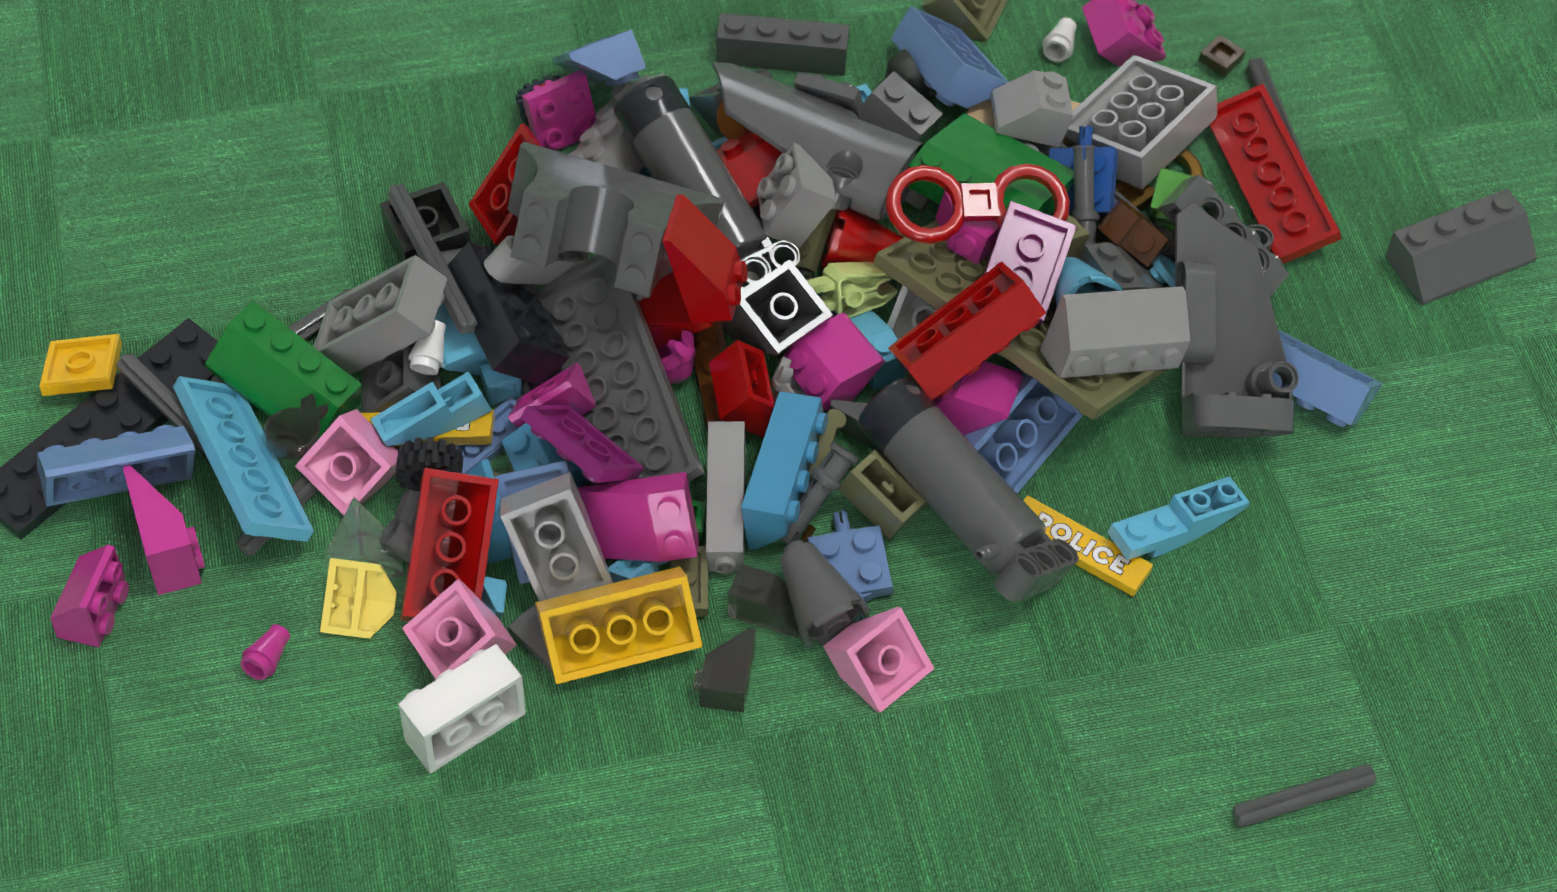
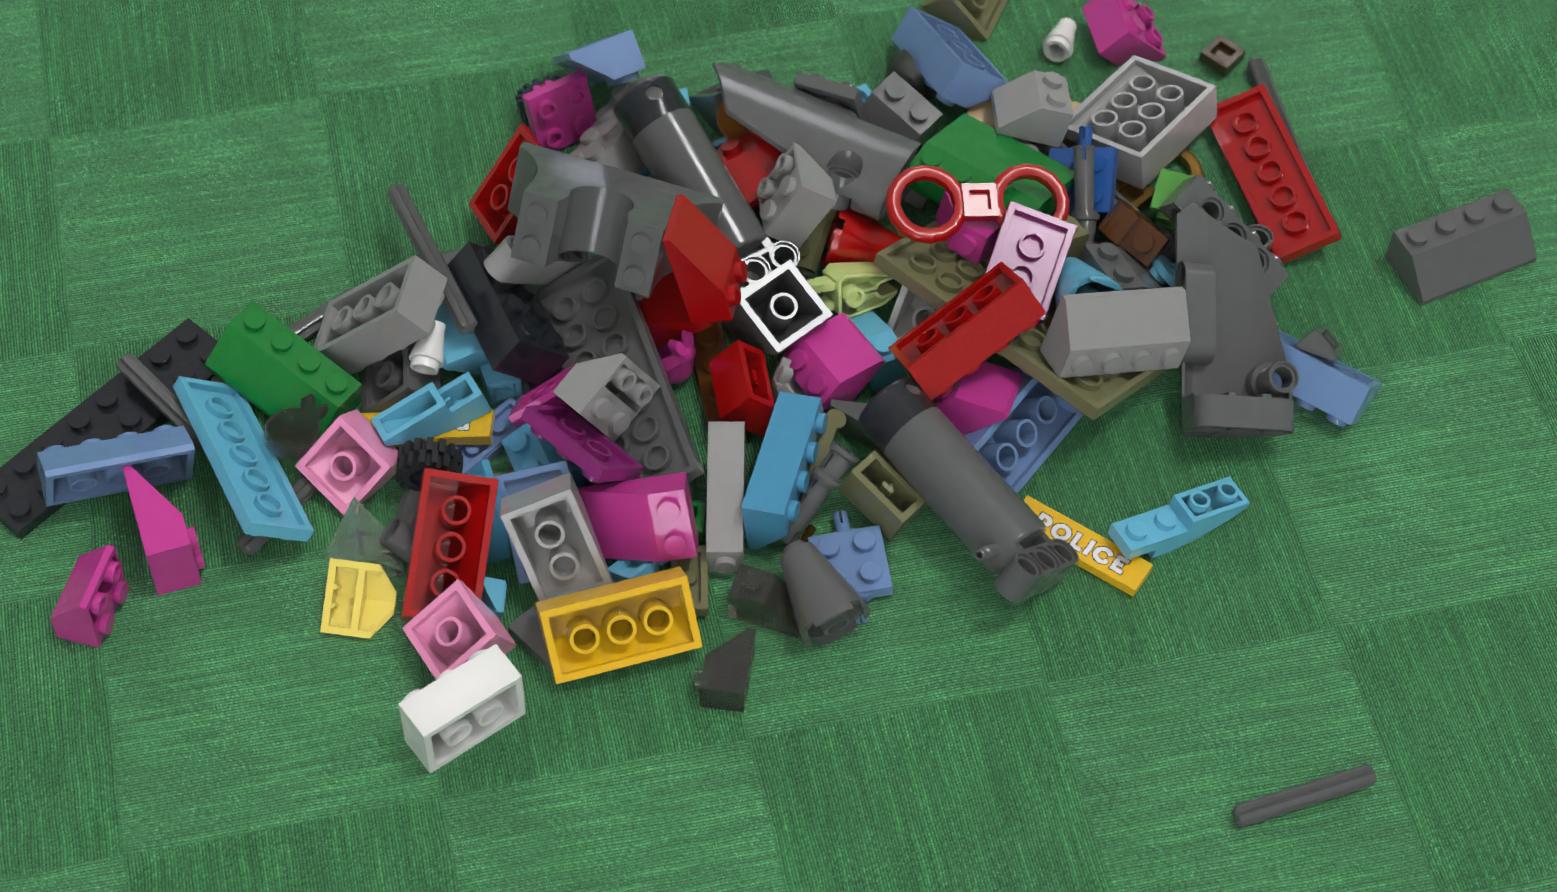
(80, 365): yellow plate -> none
(265, 653): dark pink cone -> none
(439, 215): pearl dark grey brick -> none
(607, 392): none -> light grey slope
(783, 43): dark grey slope -> none
(879, 657): bright pink slope -> none
(1321, 343): none -> dark grey slope

